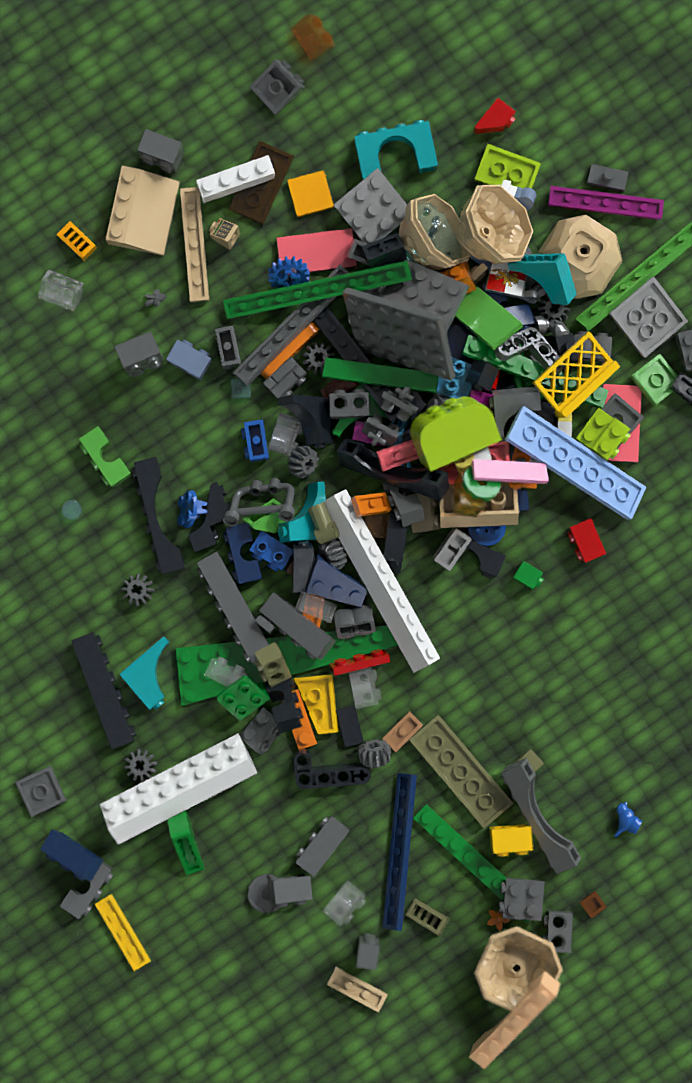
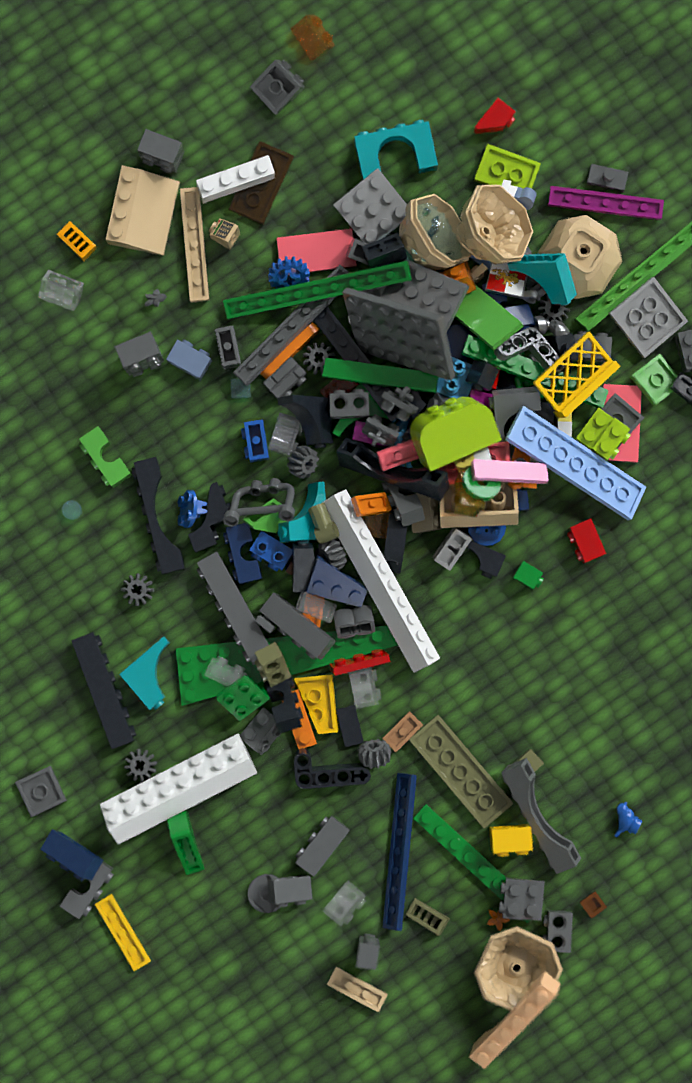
(310, 193): light orange tile -> none

